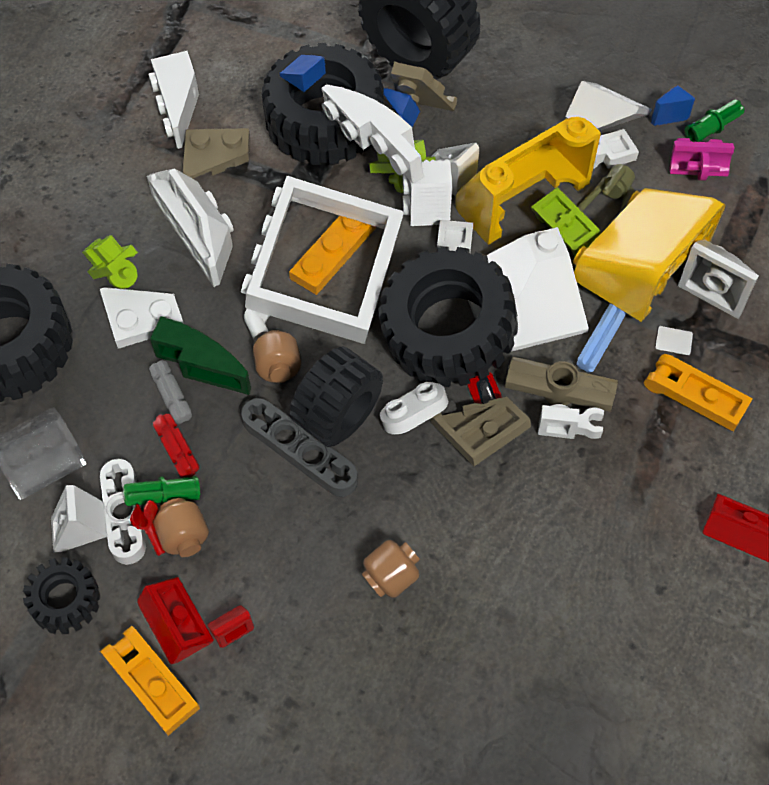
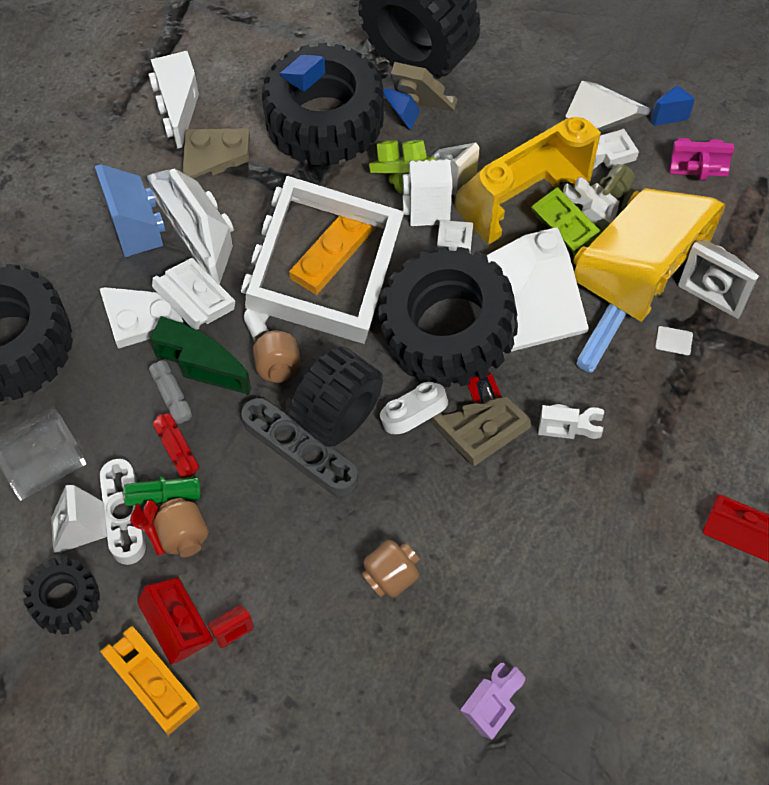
(110, 261): lime hips -> none
(131, 210): none -> medium blue slope
(193, 293): none -> white plate
(374, 125): white slope -> none
(490, 702): none -> lavender plate
(581, 387): dark tan piece -> none
(597, 207): none -> white plate
(698, 391): light orange plate -> none
(714, 121): green axle -> none

